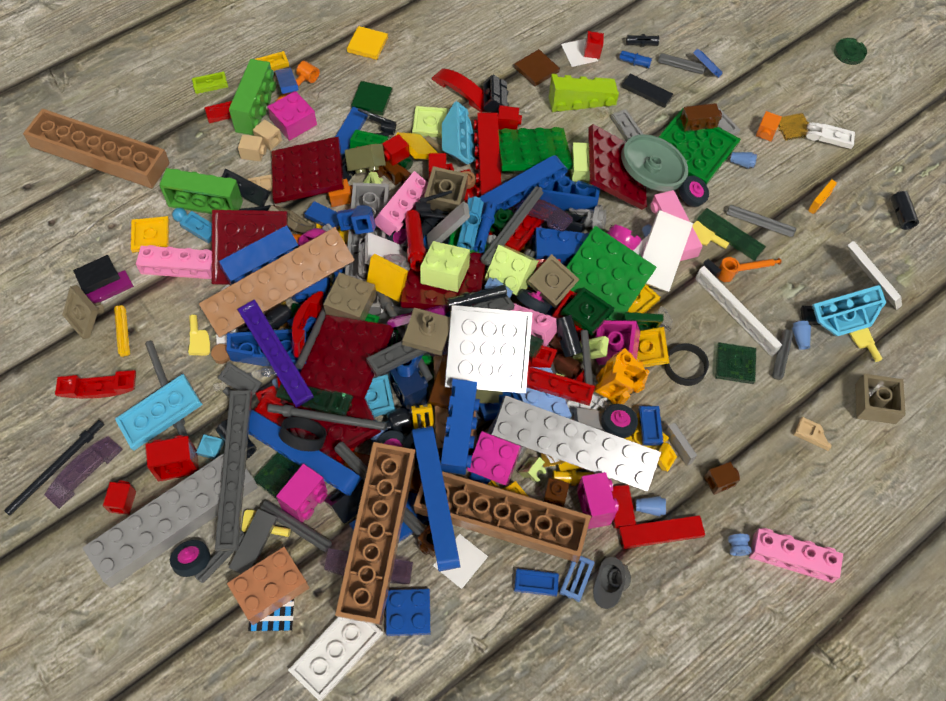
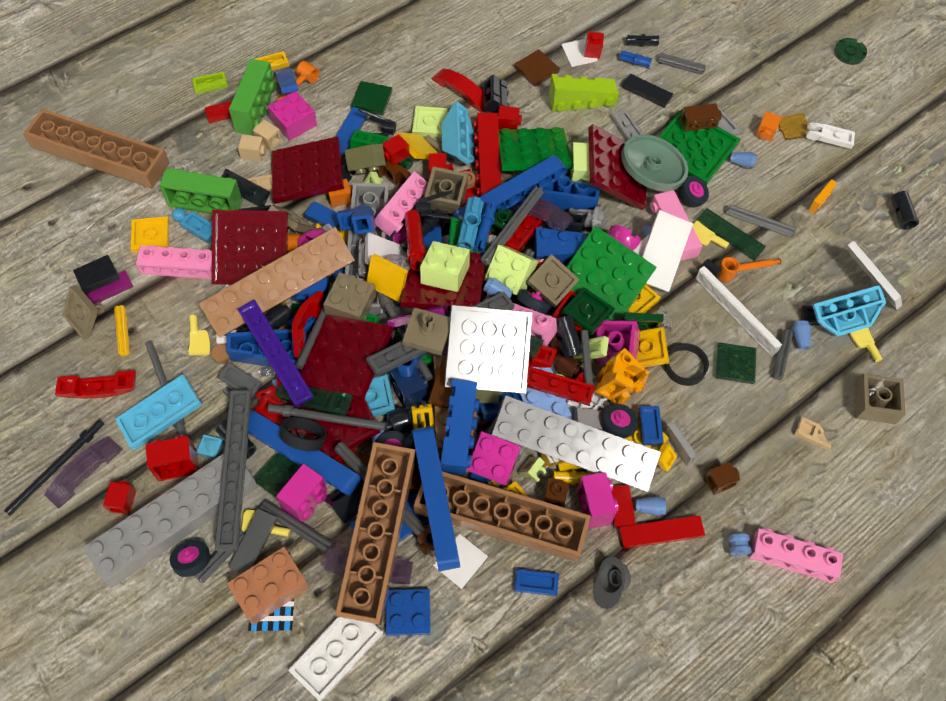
(258, 255): blue wedge -> none
(367, 42): yellow tile -> none
(449, 224): light grey tile -> none
(469, 299): black pin -> none
(571, 594): medium blue tile -> none
(707, 62): blue tile -> none

